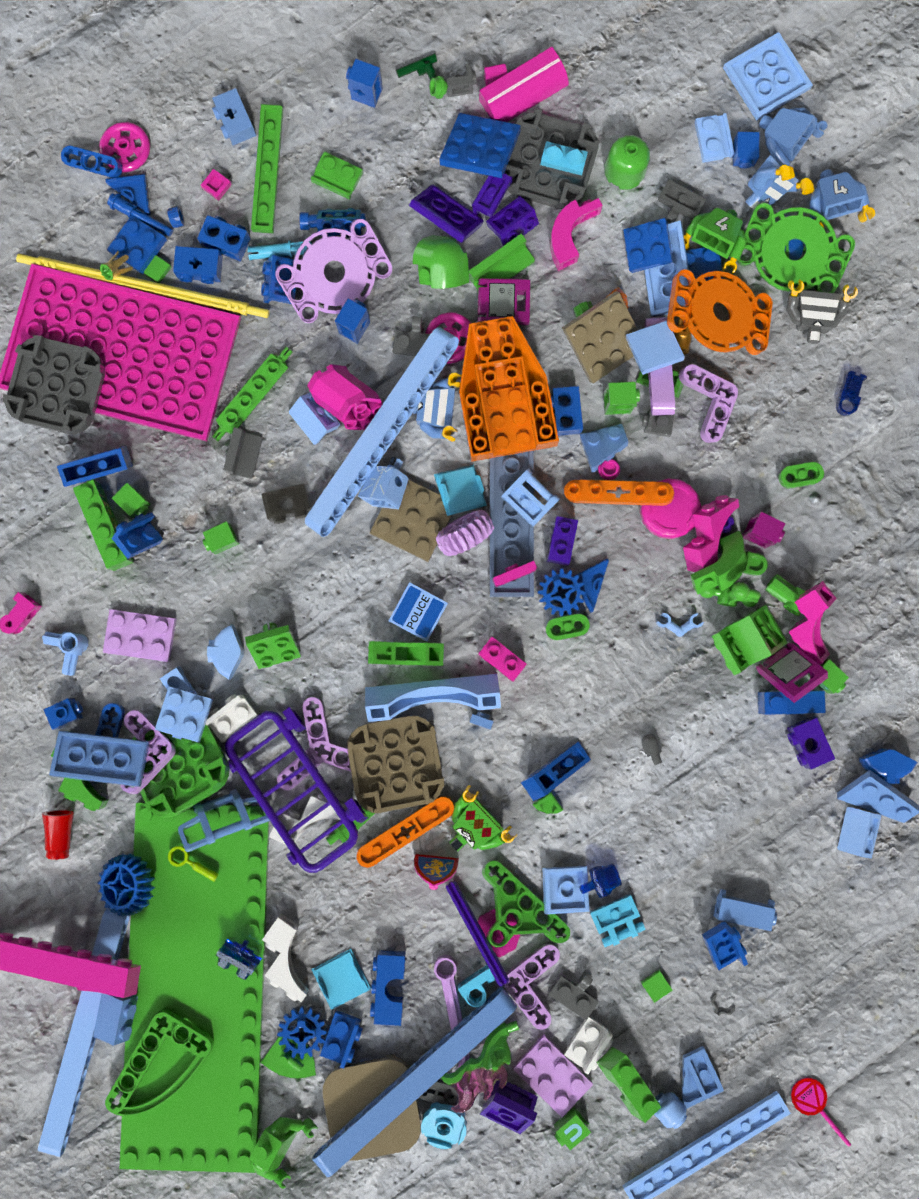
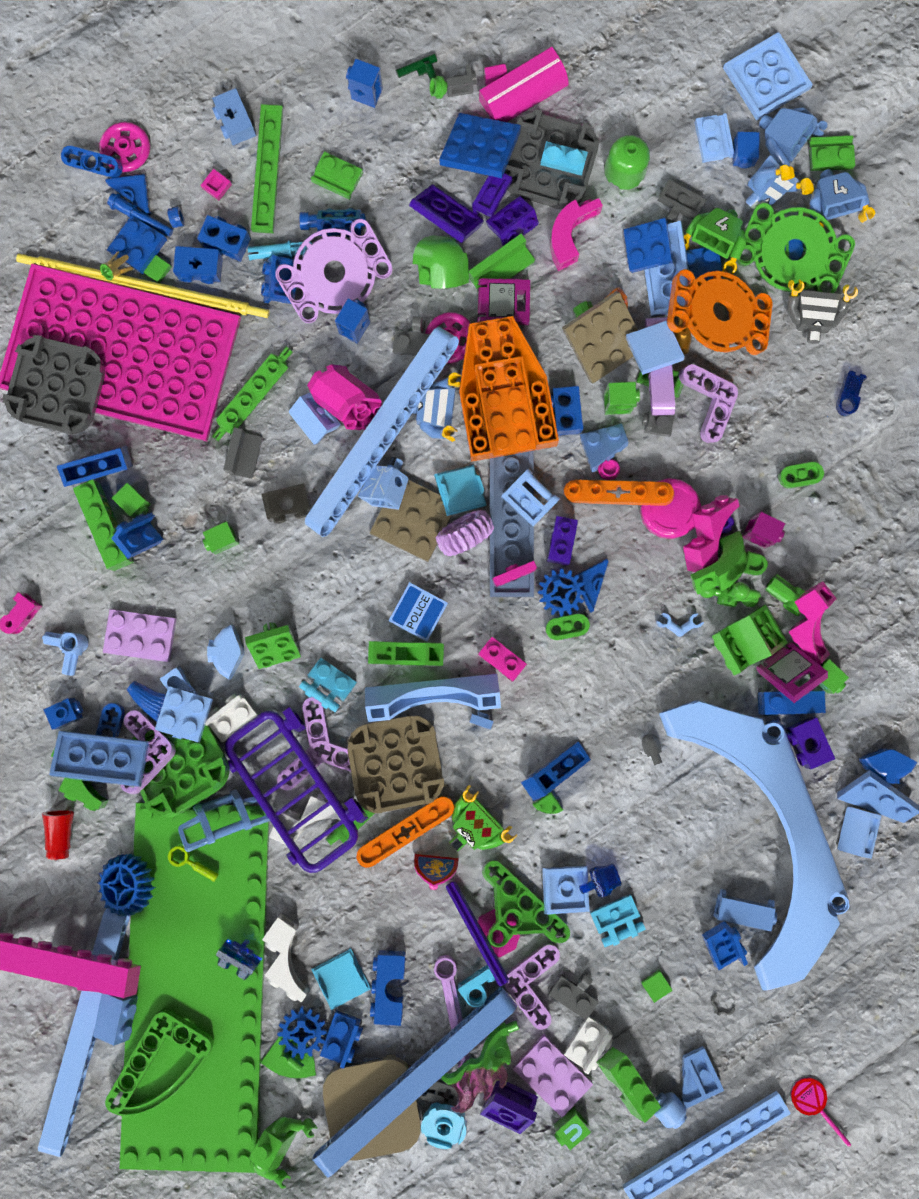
(147, 699): none -> blue piece
(330, 679): none -> medium azure plate
(816, 878): none -> light blue panel
(831, 153): none -> bright green plate

